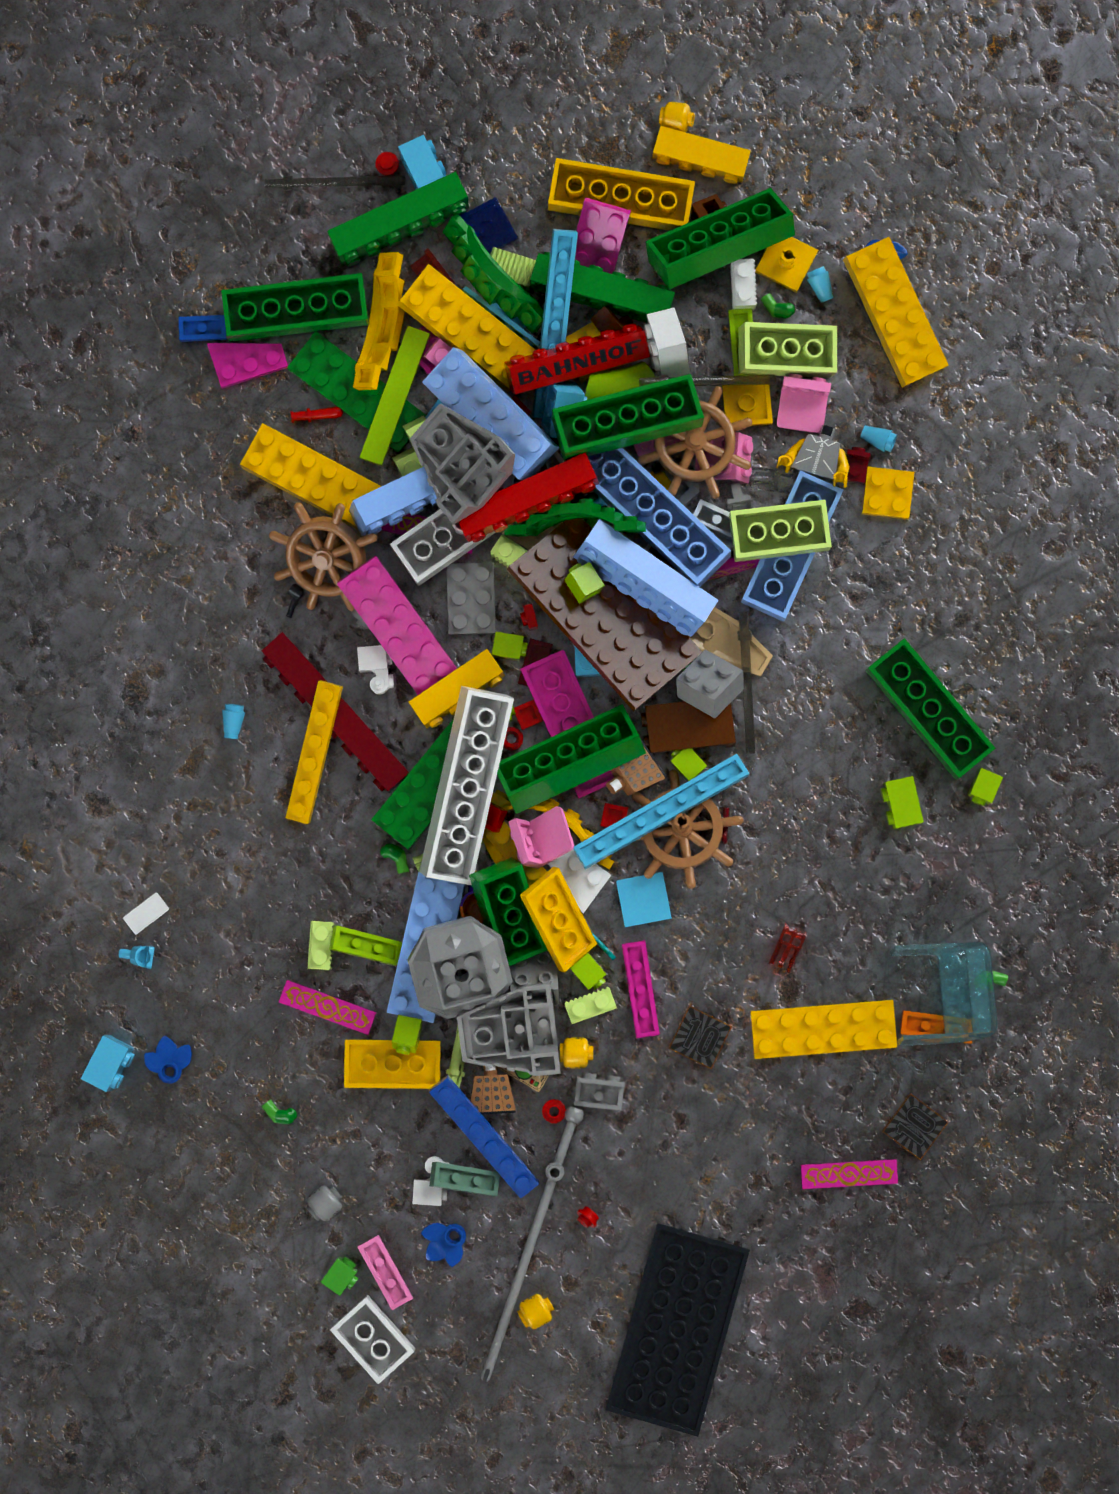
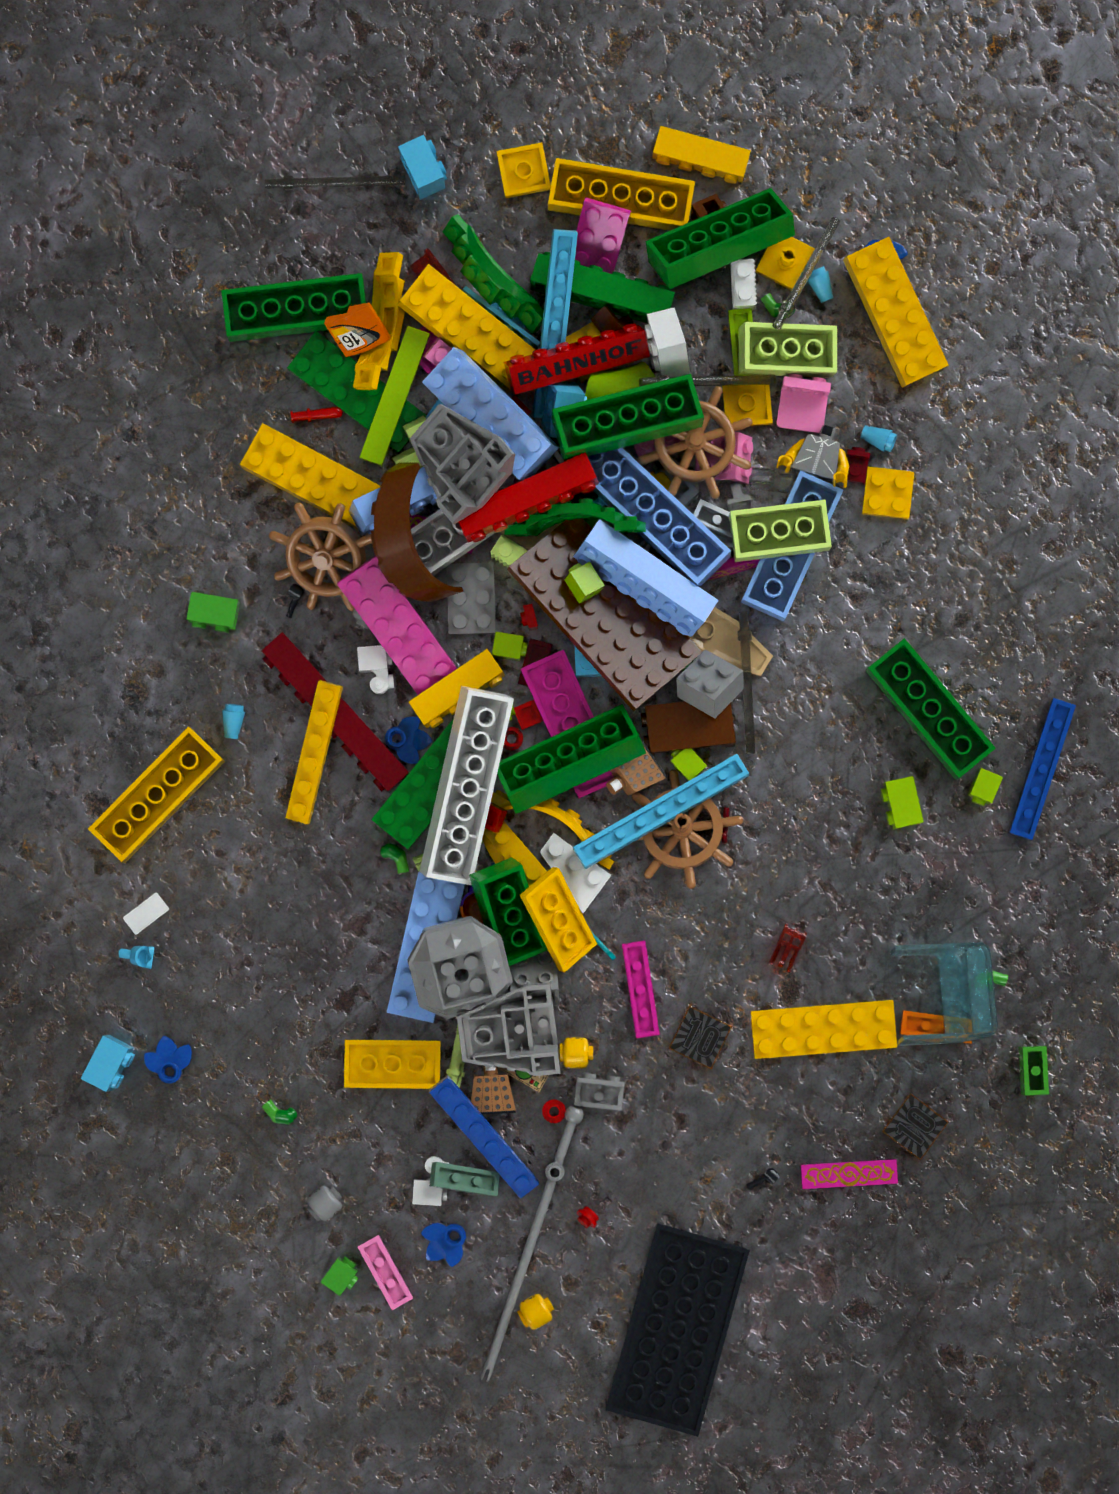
(156, 795): none -> yellow brick
(202, 328): blue plate -> none
(213, 611): none -> bright green brick
(245, 361): dark pink wing -> none
(319, 942): yellowish green brick -> none
(327, 1007): dark pink tile -> none
(357, 329): none -> orange slope
(365, 945): lime plate -> none
(372, 1339): white brick -> none
(387, 163): red plate -> none
(394, 541): none -> reddish brown windscreen
(399, 219): green brick -> none
(406, 1034): lime brick -> none
(411, 739): none -> blue plate
(490, 225): clear blue tile -> none
(515, 265): yellowish green brick -> none
(523, 170): none -> yellow plate
(541, 838): bright pink bracket -> none
(589, 972): lime brick -> none
(590, 1005): yellowish green brick -> none
(612, 814): red plate -> none
(643, 899): medium azure tile -> none
(676, 116): yellow head -> none
(770, 1175): none -> black hand
(787, 307): none -> clear smoke bar
(1033, 1070): none -> bright green brick
(1042, 769): none -> blue plate

